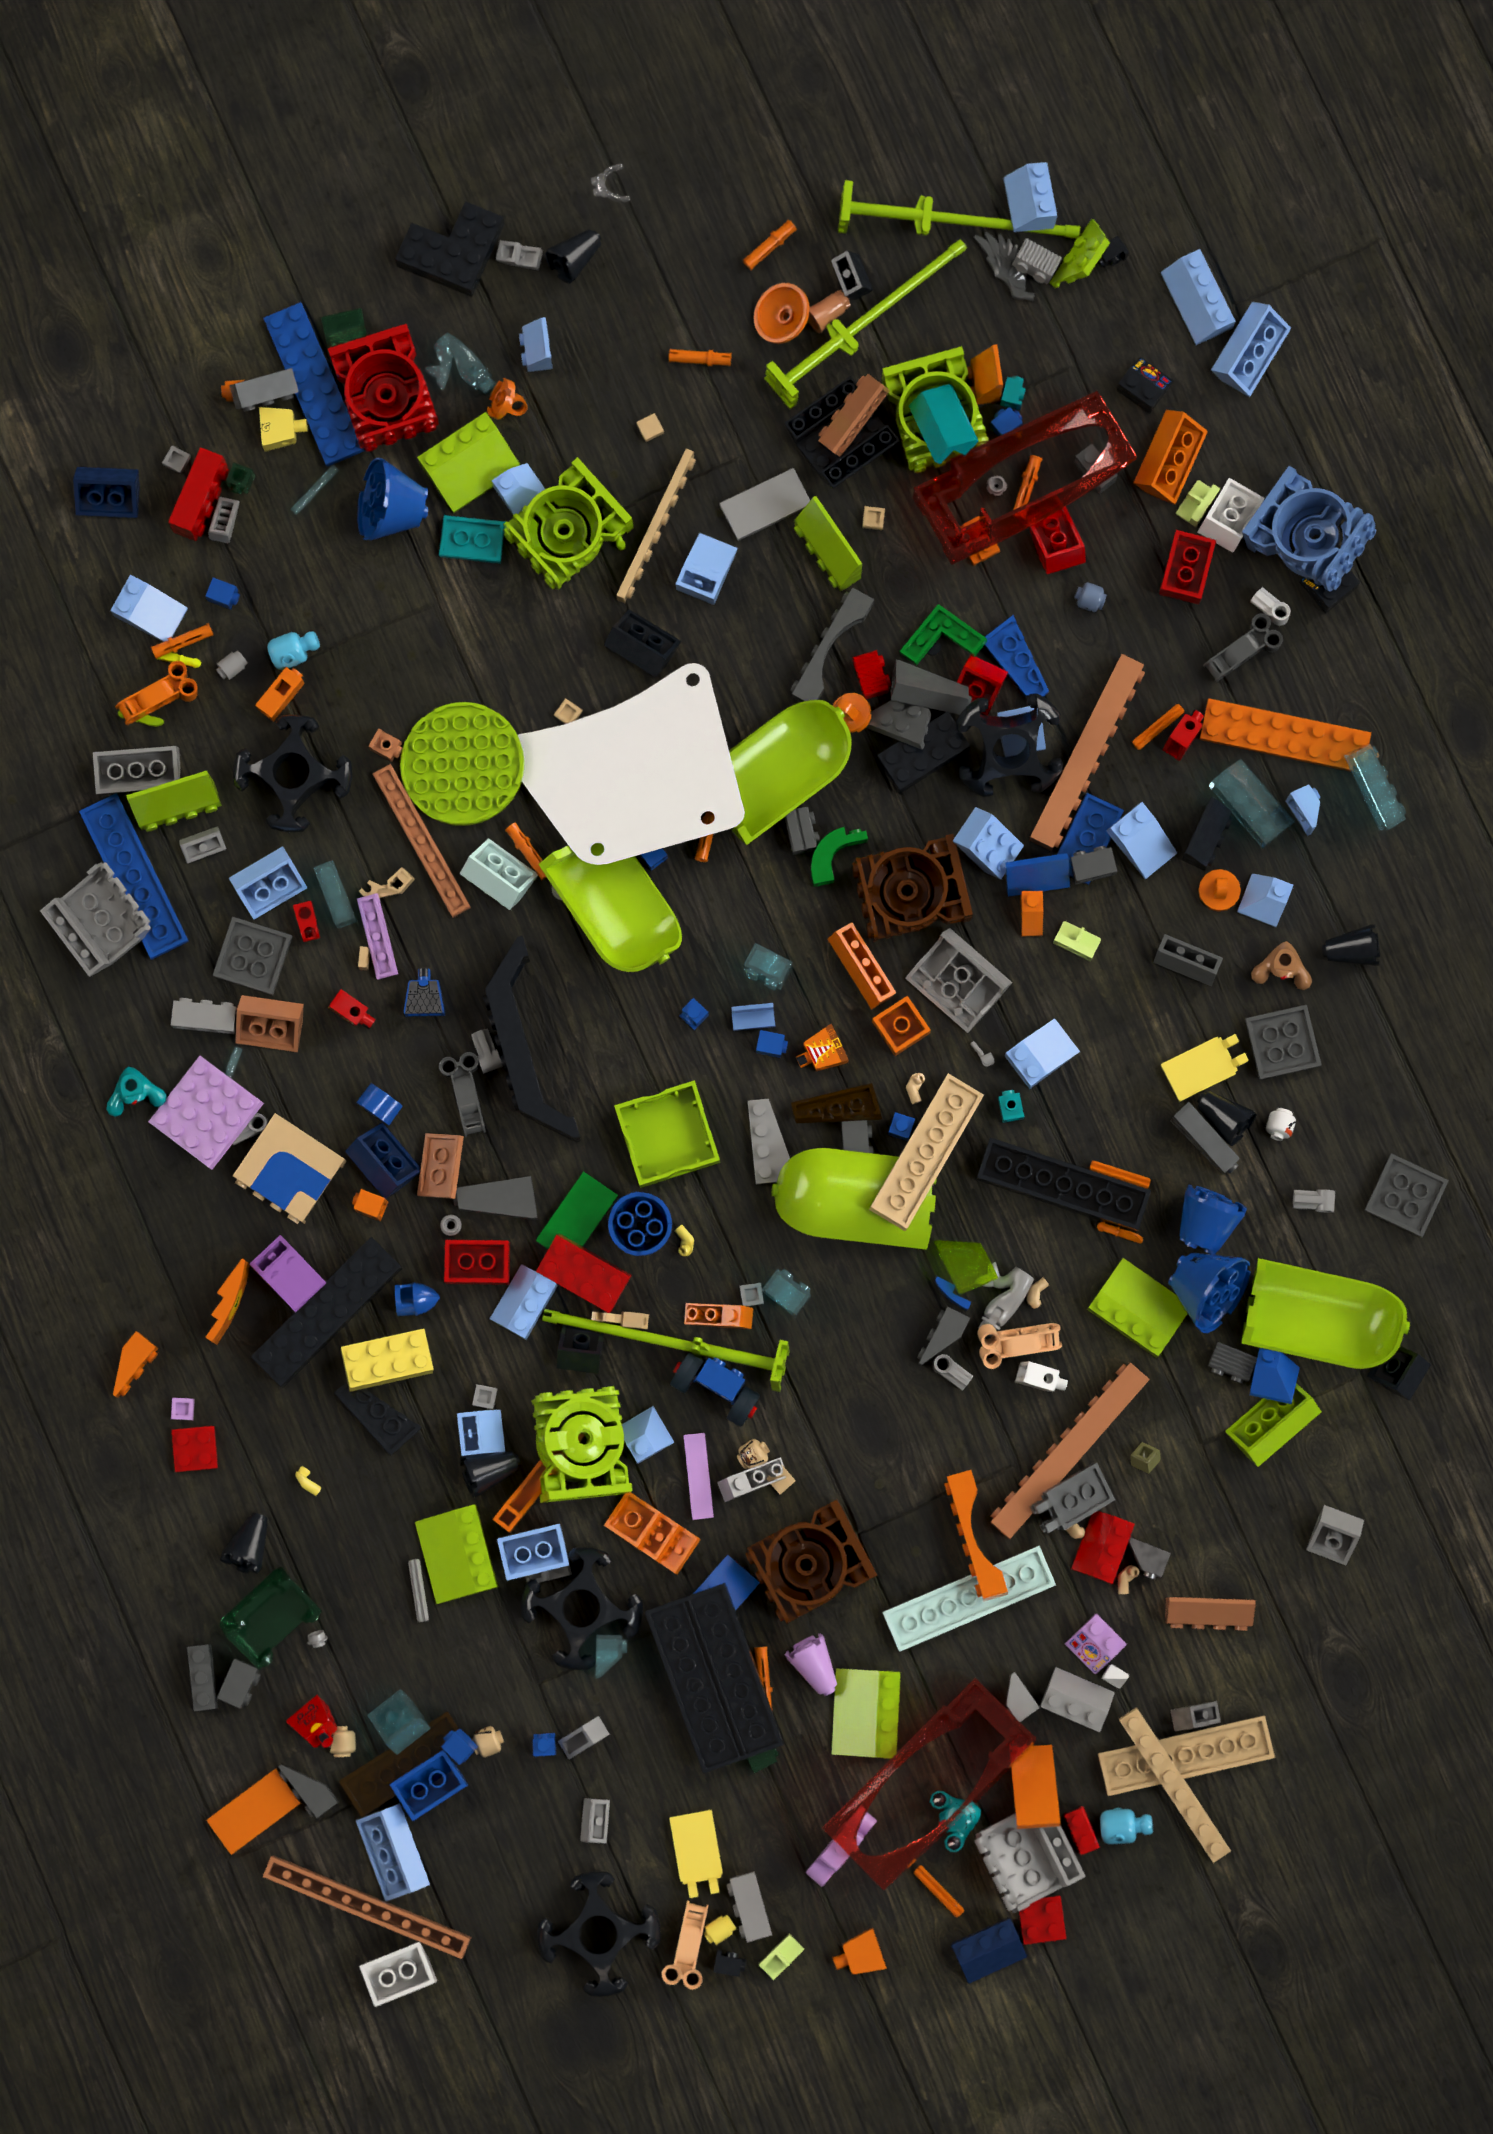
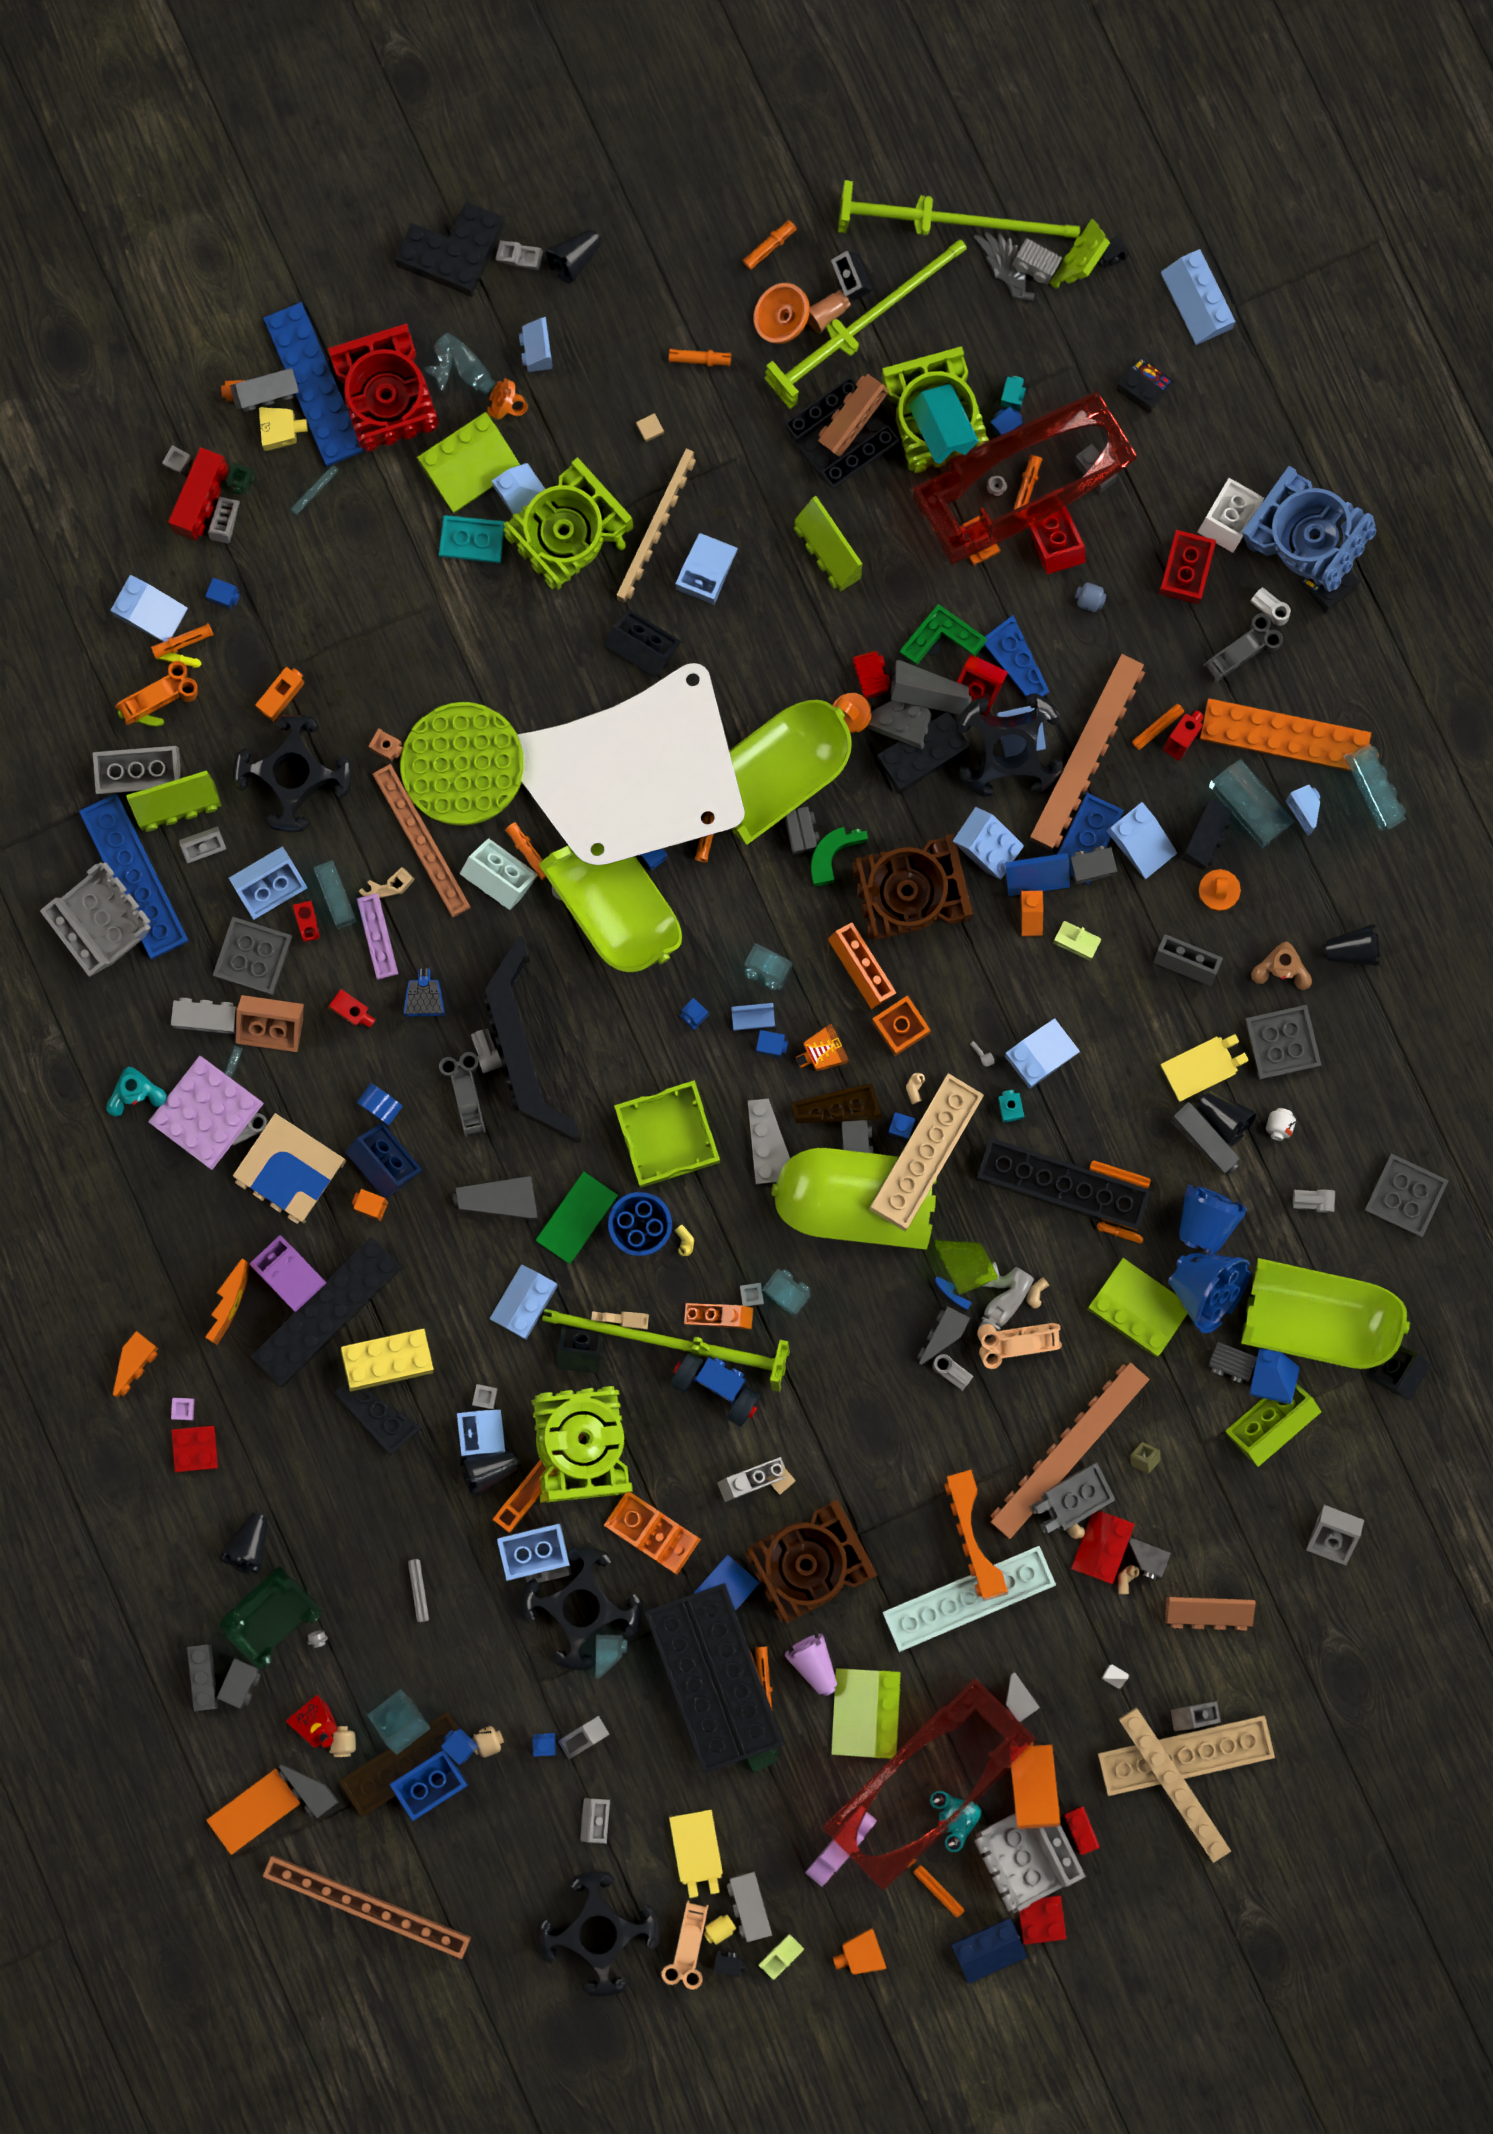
(106, 492): dark blue slope -> none
(231, 665): light grey brick -> none
(291, 649): medium azure piece -> none
(305, 1483): light yellow arm -> none
(343, 327): clear green slope -> none
(364, 955): tan tile -> none
(389, 501): blue cone -> none
(392, 1852): light blue slope -> none
(398, 1974): white slope -> none
(414, 1299): blue helmet -> none
(440, 1166): nougat tile -> none
(450, 1218): light grey plate -> none
(456, 1554): lime slope -> none
(477, 1262): red brick -> none
(568, 712): tan tile -> none
(584, 1273): red brick -> none
(601, 189): clear helmet -> none
(646, 1435): light blue slope -> none
(698, 1476): lavender tile -> none
(753, 1454): tan head -> none
(765, 504): light grey tile -> none
(853, 611): dark grey arch -> none
(873, 518): tan tile -> none
(958, 980): light grey piece -> none
(986, 376): orange slope -> none
(1030, 198): light blue slope -> none
(1033, 1375): white torso -> none
(1077, 1699): light grey slope -> none
(1095, 1644): lavender slope -> none
(1121, 1826): medium azure piece -> none
(1170, 456): orange slope -> none
(1197, 502): yellowish green panel -> none
(1251, 348): light blue slope -> none
(1265, 899): light blue slope -> none

